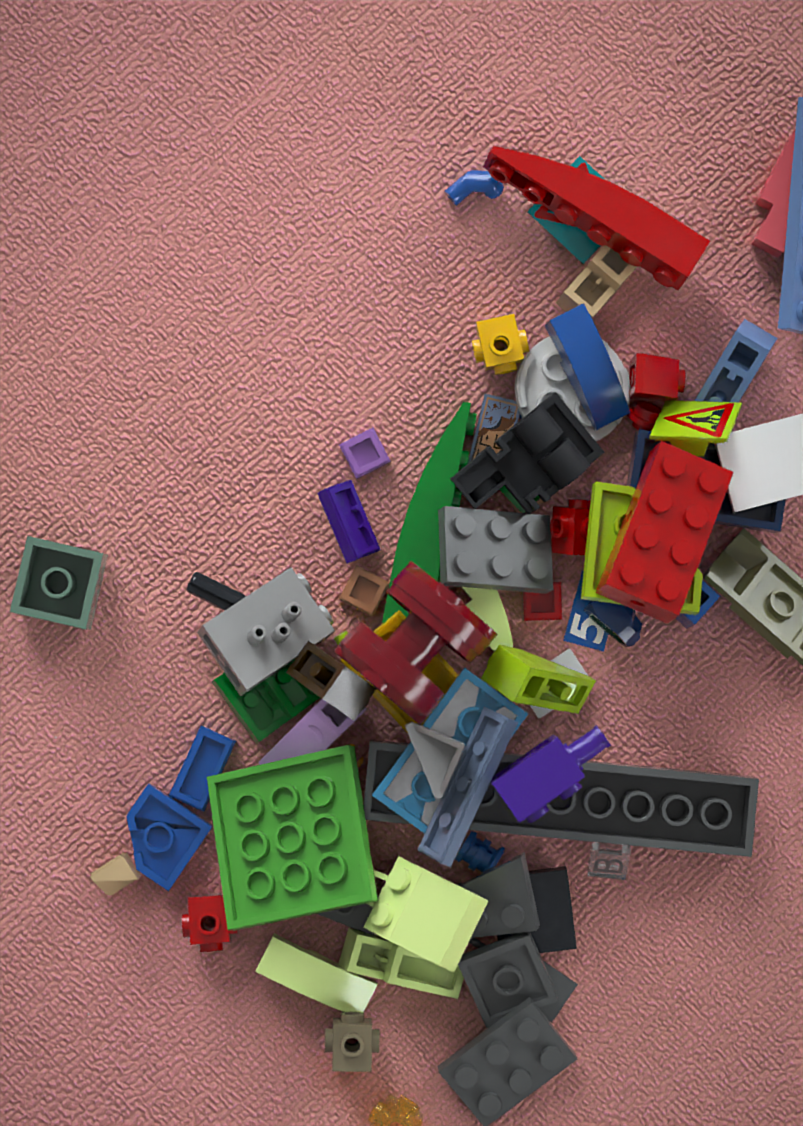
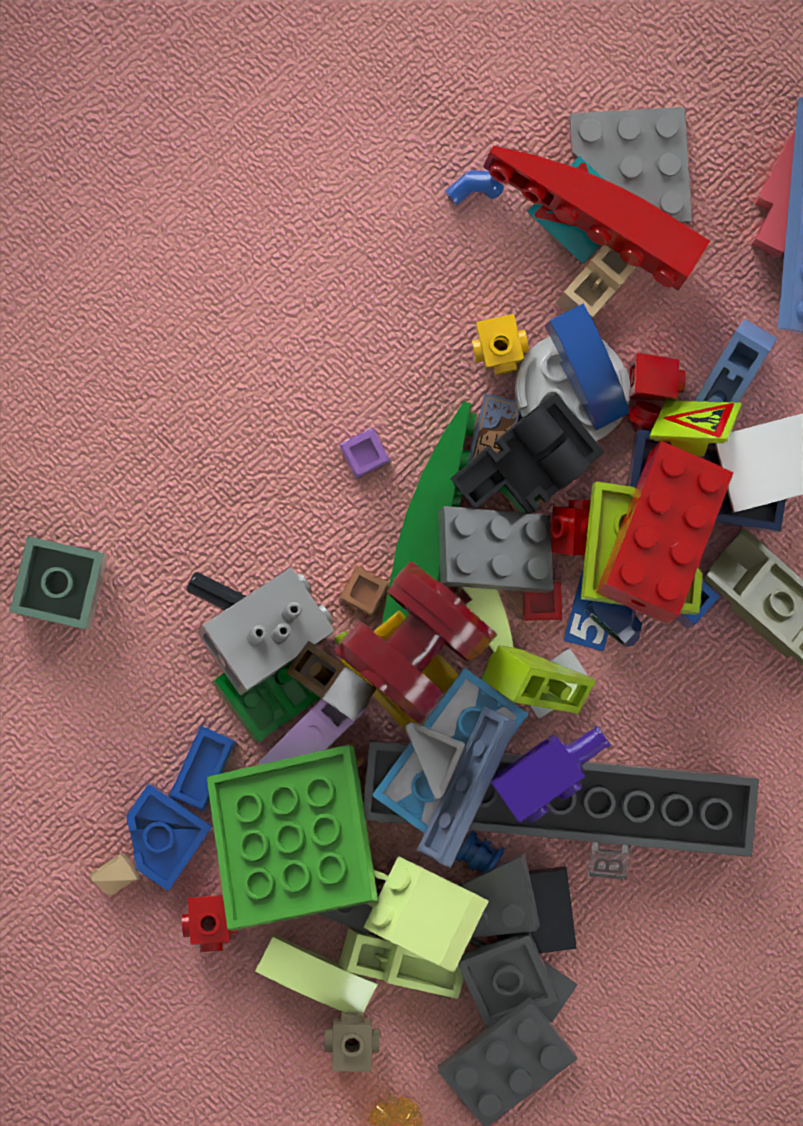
(348, 521): dark purple plate -> none
(639, 153): none -> light grey plate

